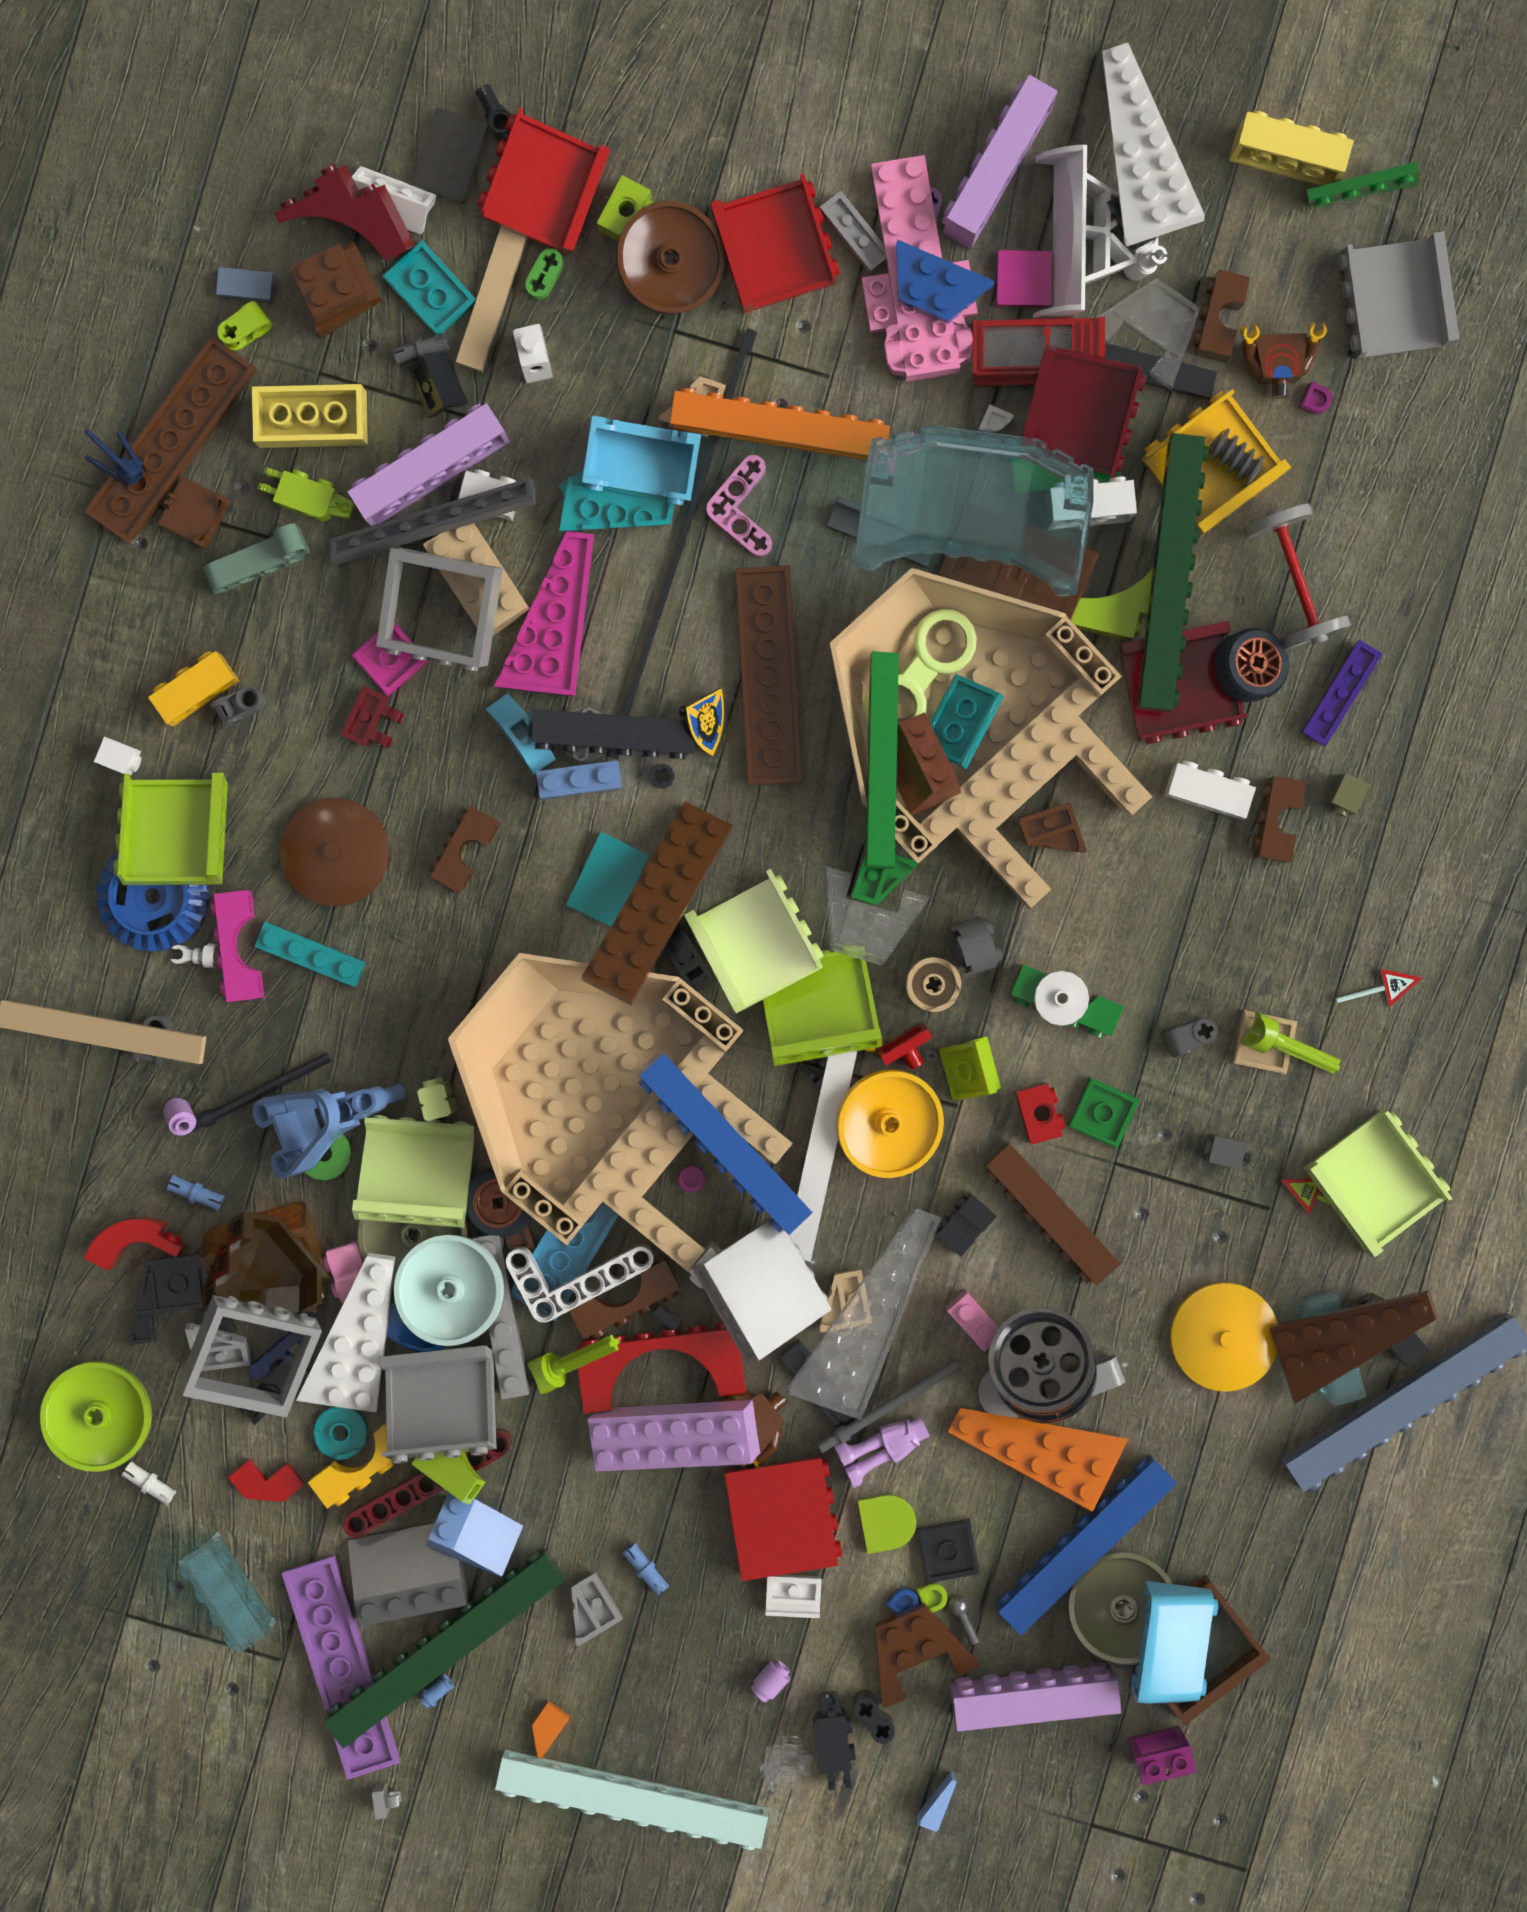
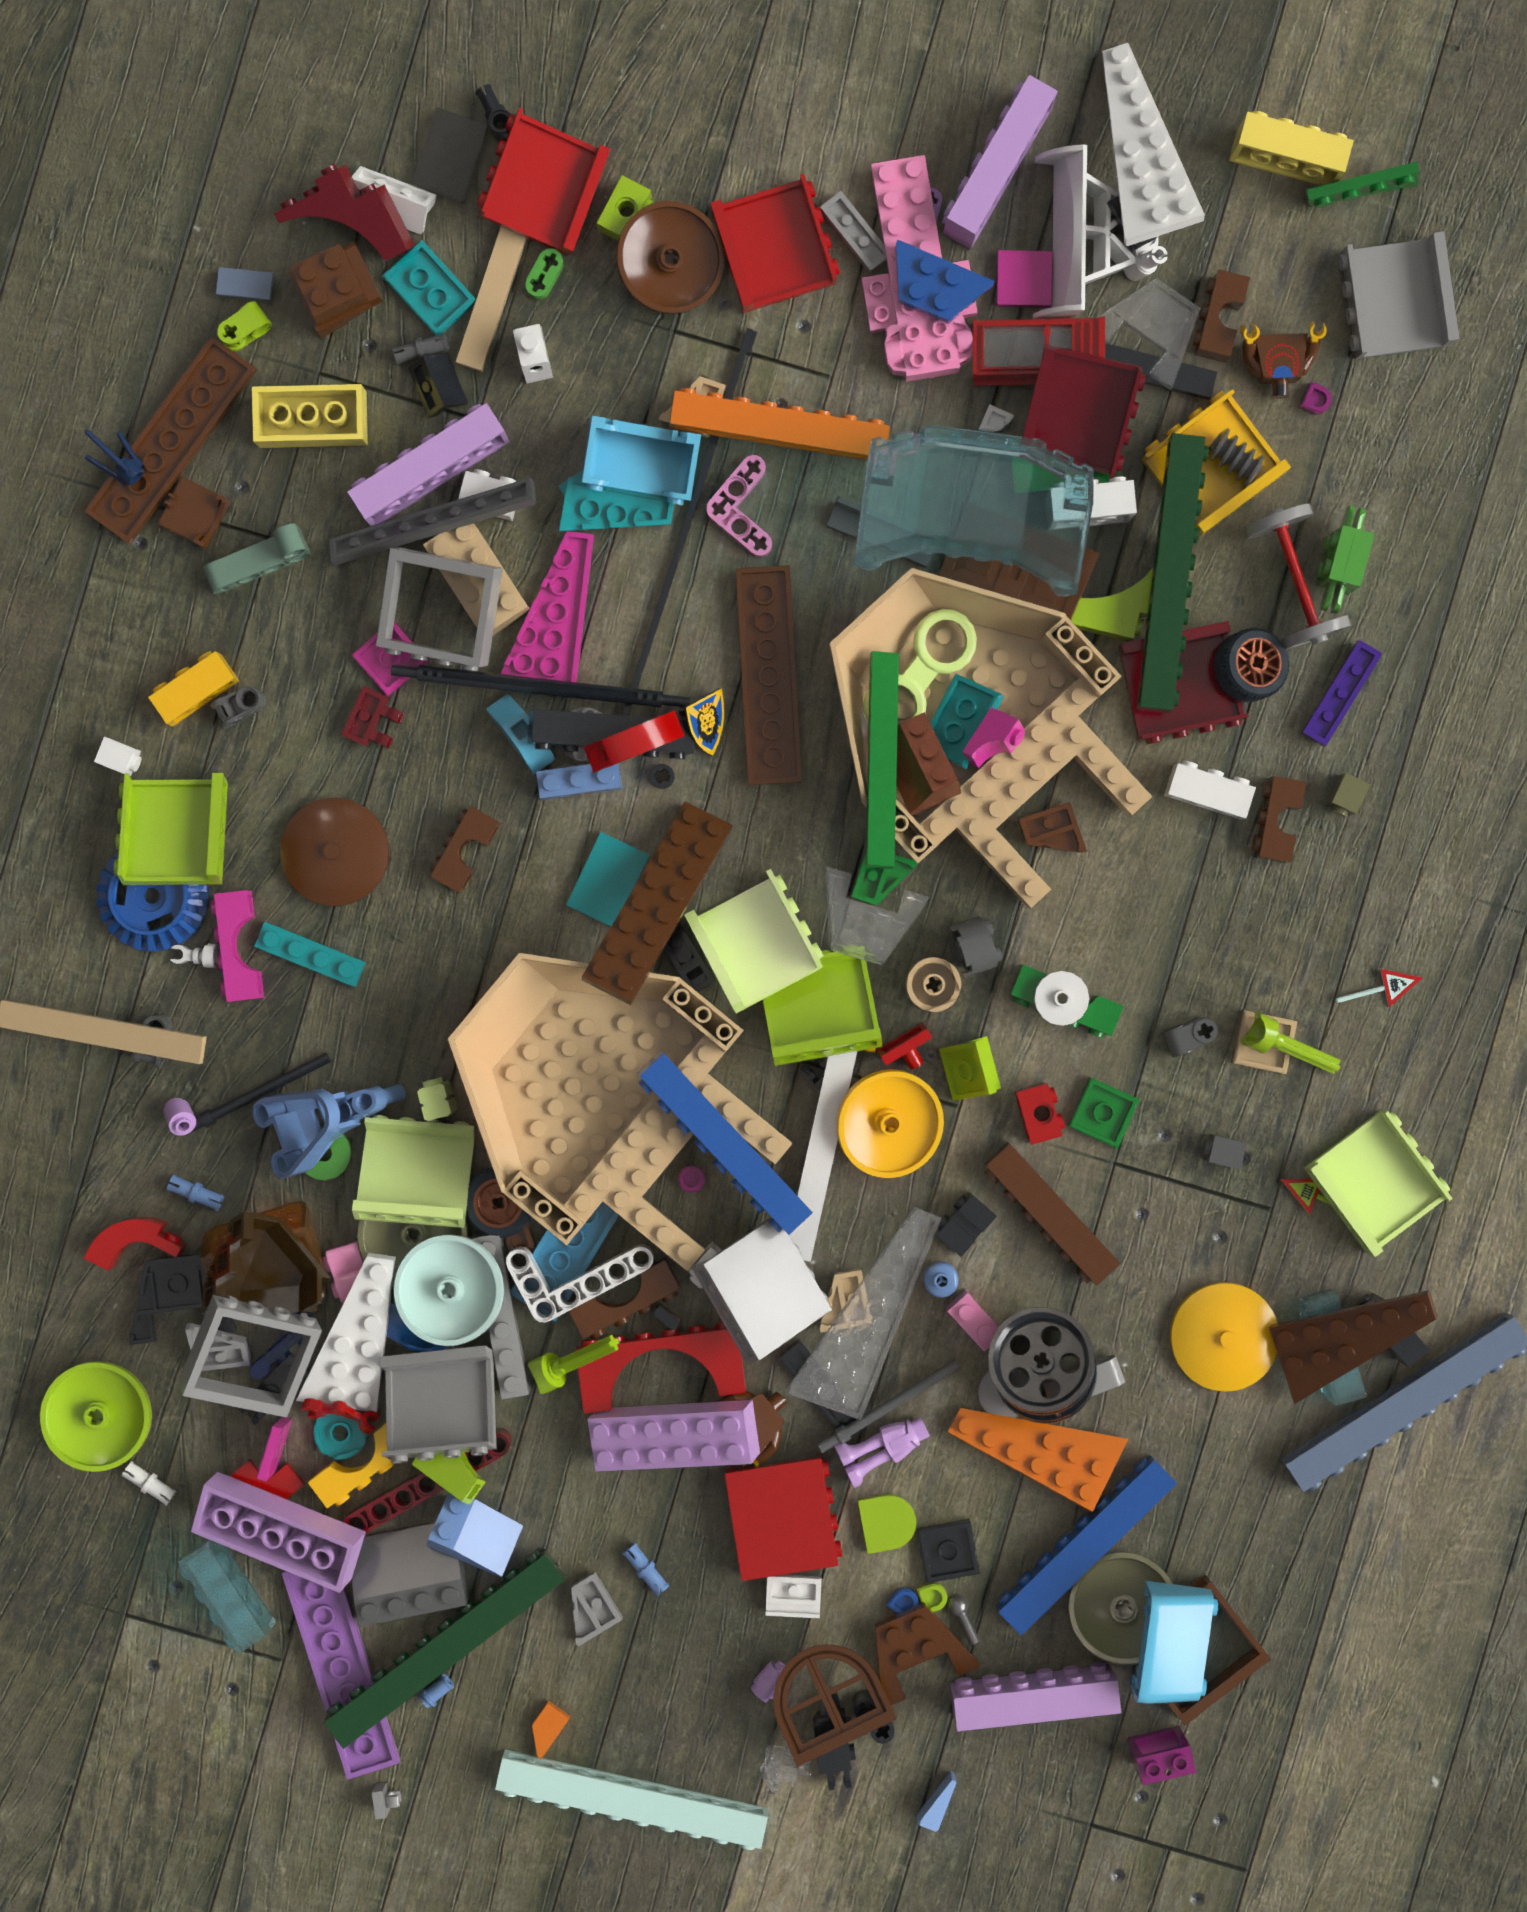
(274, 1448): none -> dark pink tile
(278, 1531): none -> lavender brick
(306, 496): lime hinge -> none
(339, 1408): none -> red piece
(539, 686): none -> black axle
(633, 741): none -> red arch
(843, 1732): none -> reddish brown window
(939, 1269): none -> medium blue head
(994, 735): none -> dark pink arch
(1344, 559): none -> bright green brick

